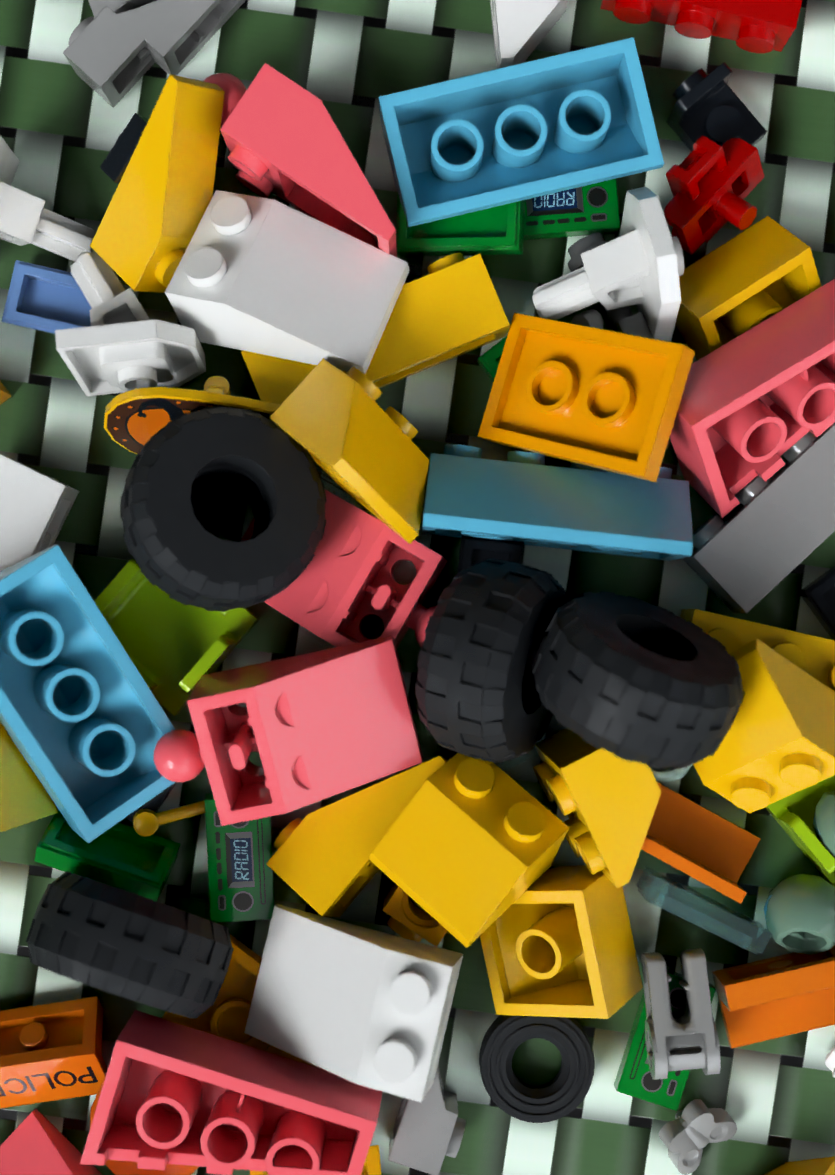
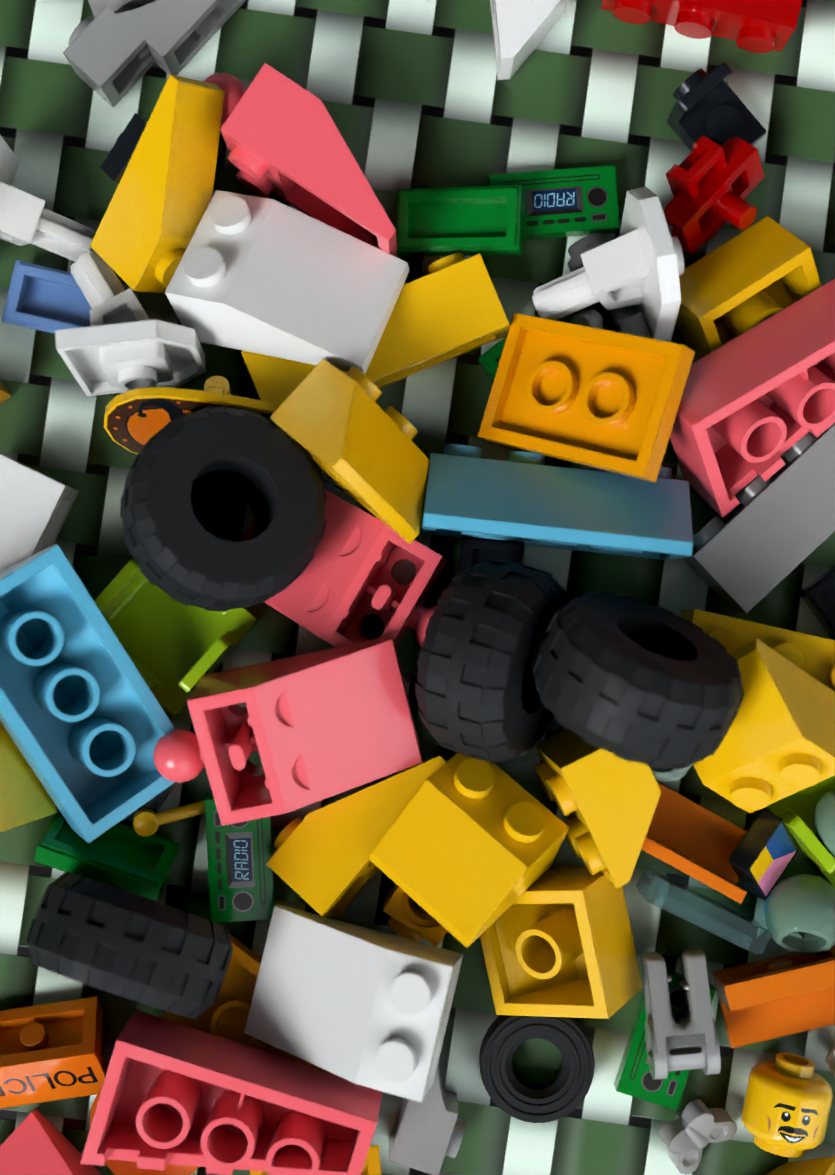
(520, 132): medium azure slope -> none
(763, 854): none -> tile
(786, 1105): none -> yellow head

